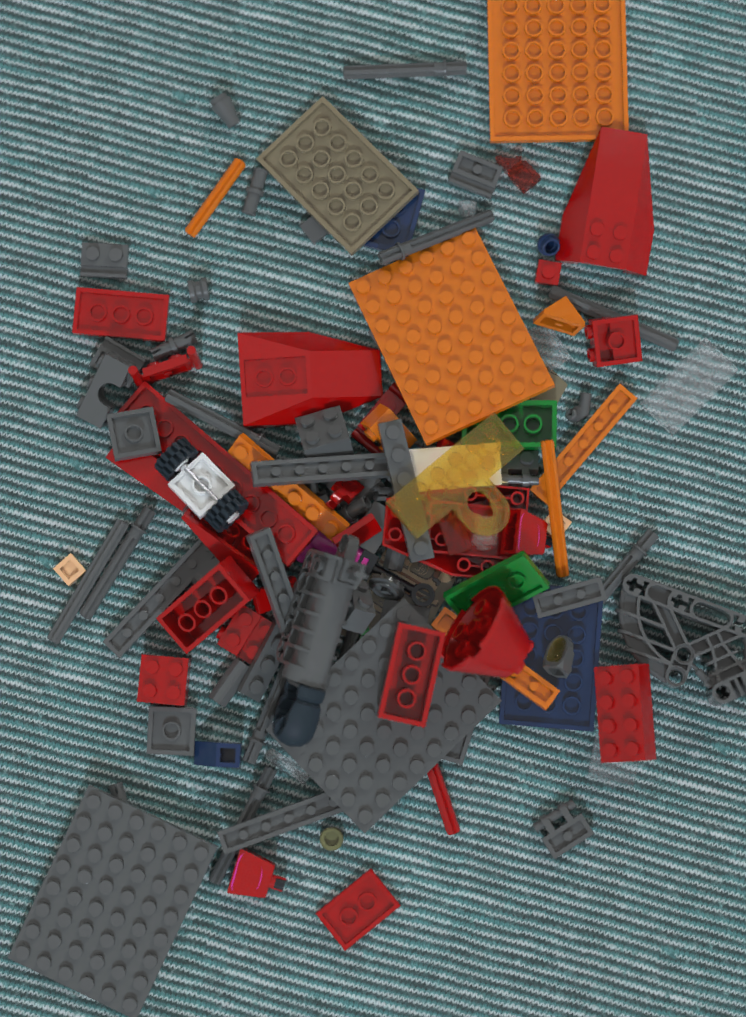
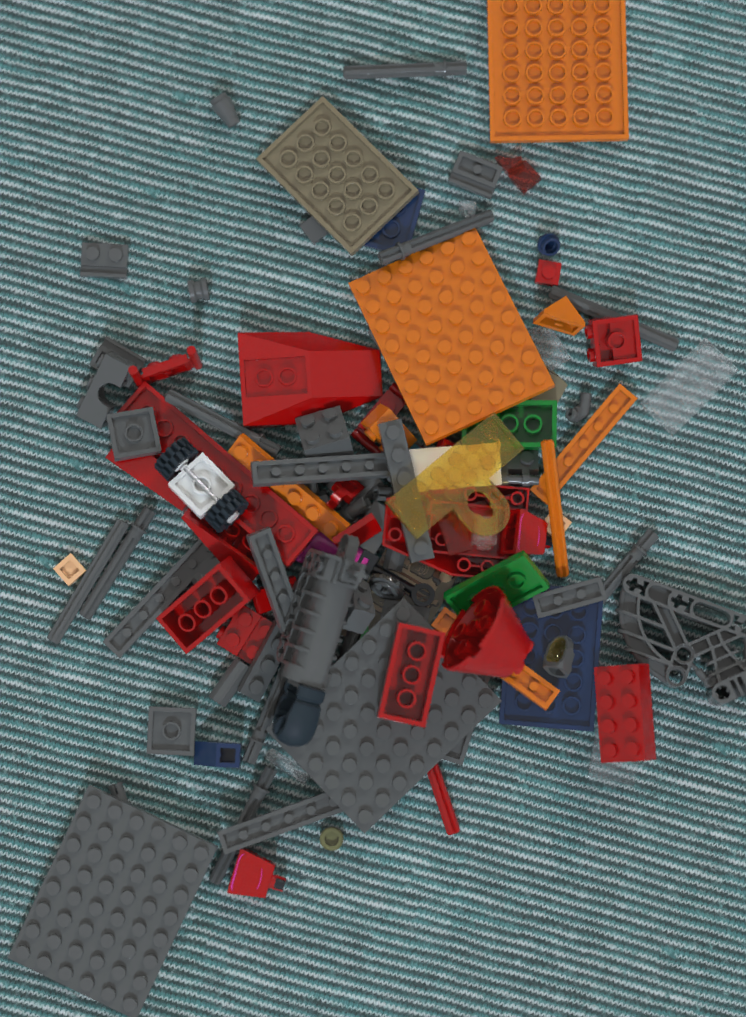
(121, 314): red plate -> none
(164, 680): red brick -> none
(174, 345): dark grey pin -> none
(215, 197): orange axle -> none
(254, 191): dark grey pin -> none
(358, 909): red tile -> none
(568, 834): dark grey plate -> none
(611, 206): red wedge -> none

